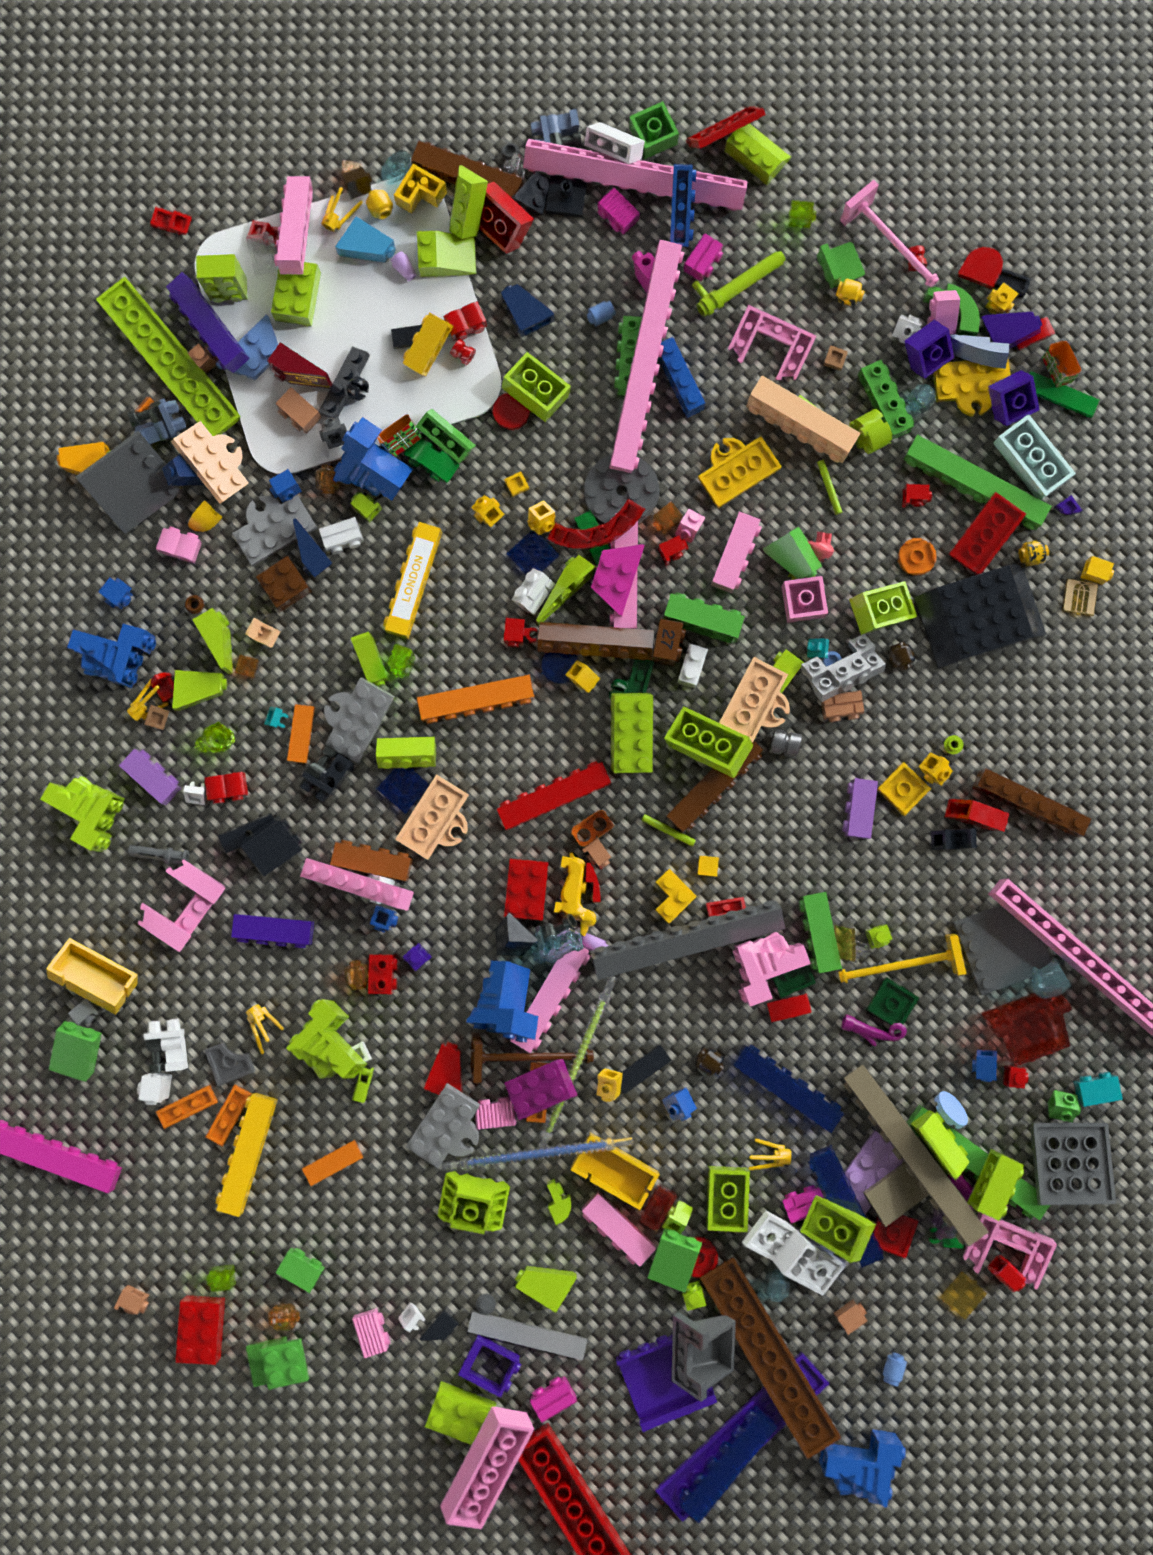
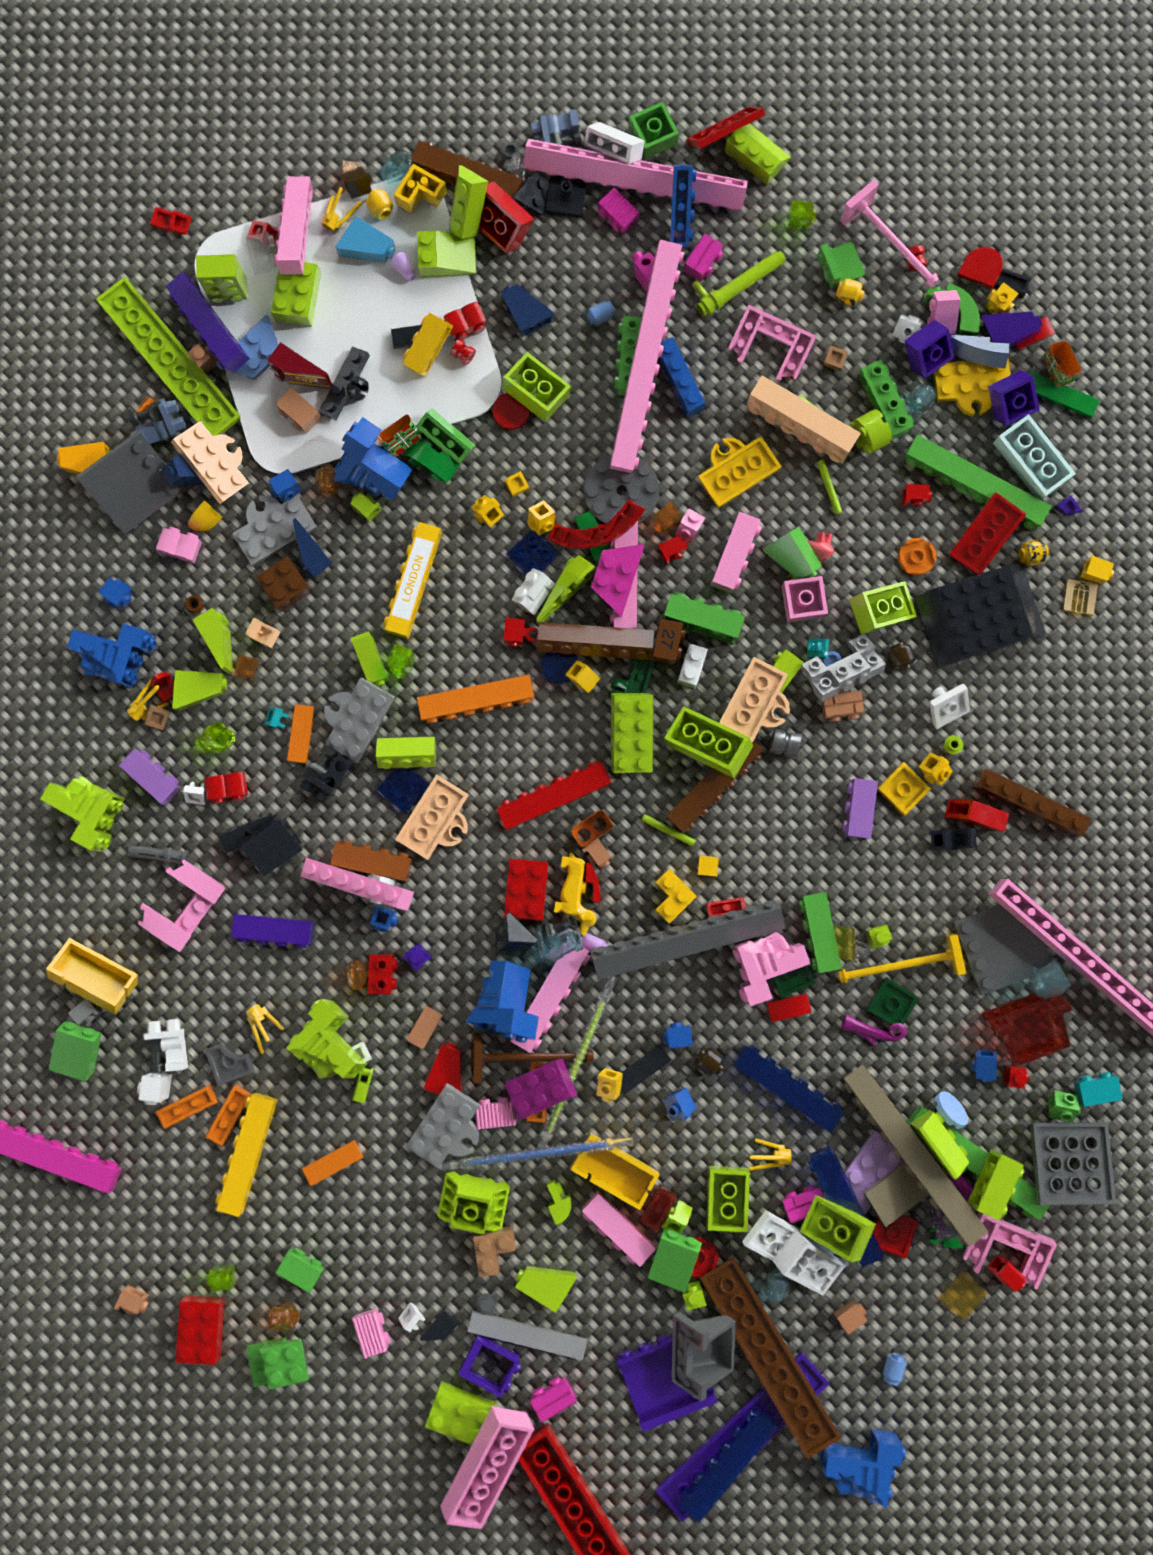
(333, 432): dark grey brick -> none
(341, 536): white brick -> none
(424, 1027): none -> nougat tile
(489, 1246): none -> medium nougat brick
(677, 1035): none -> blue brick
(949, 705): none -> white tile

